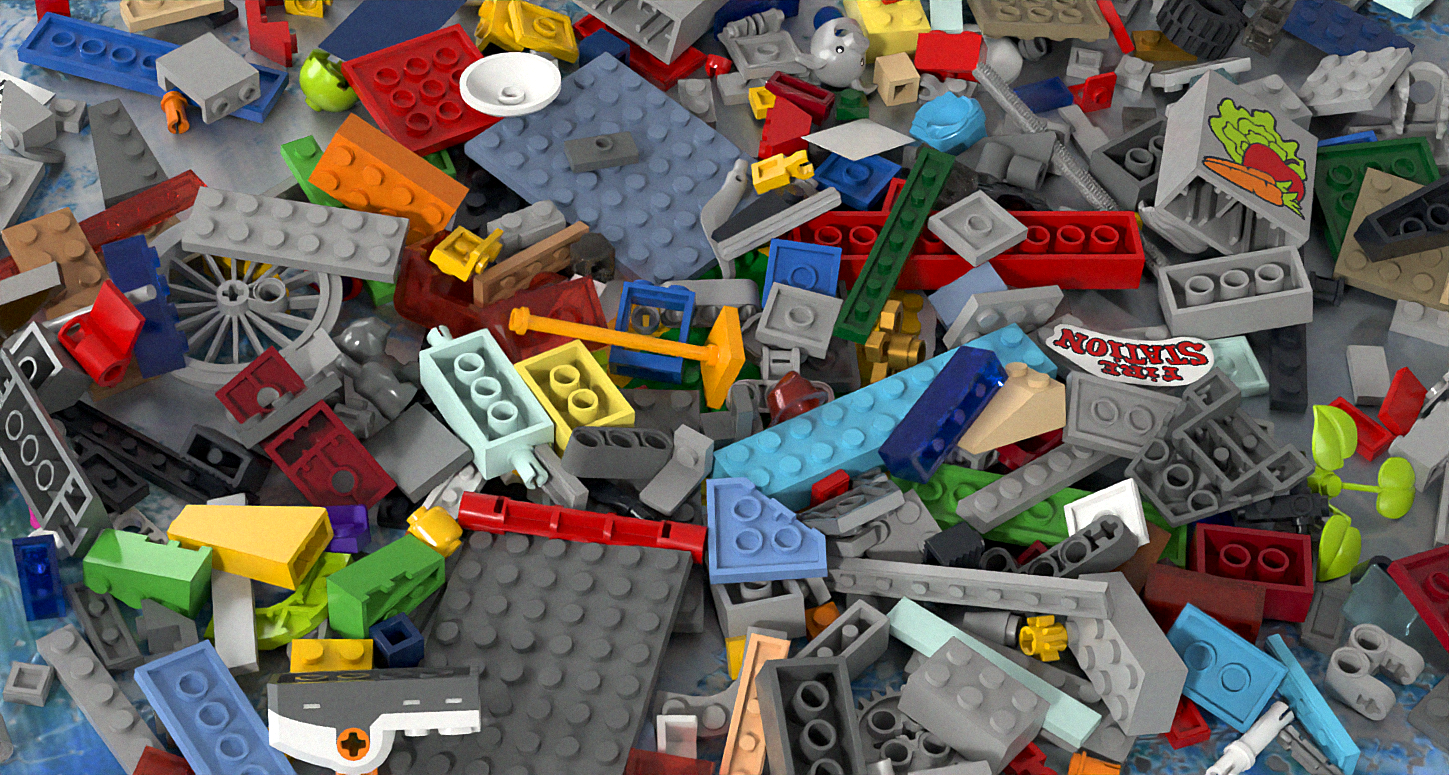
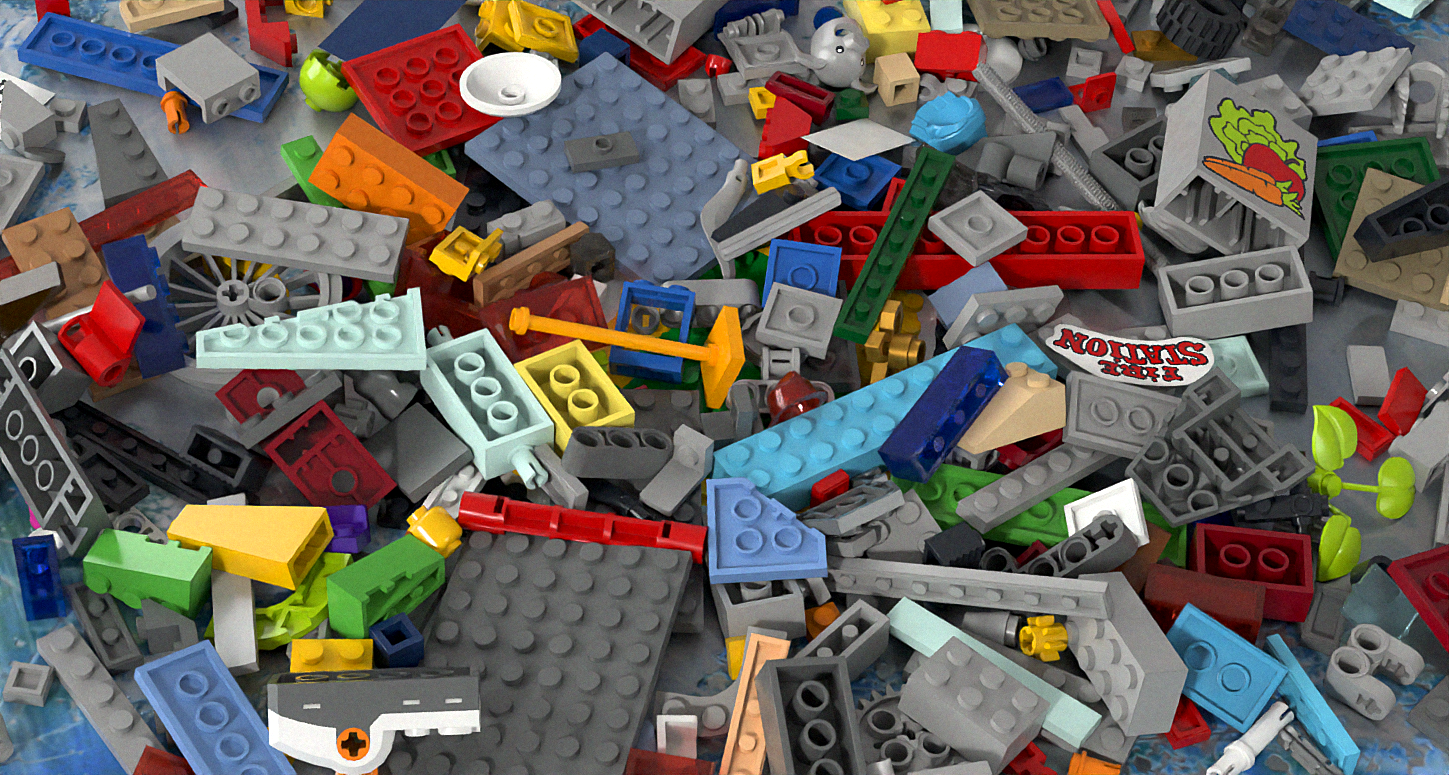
(328, 337): none -> light aqua wing

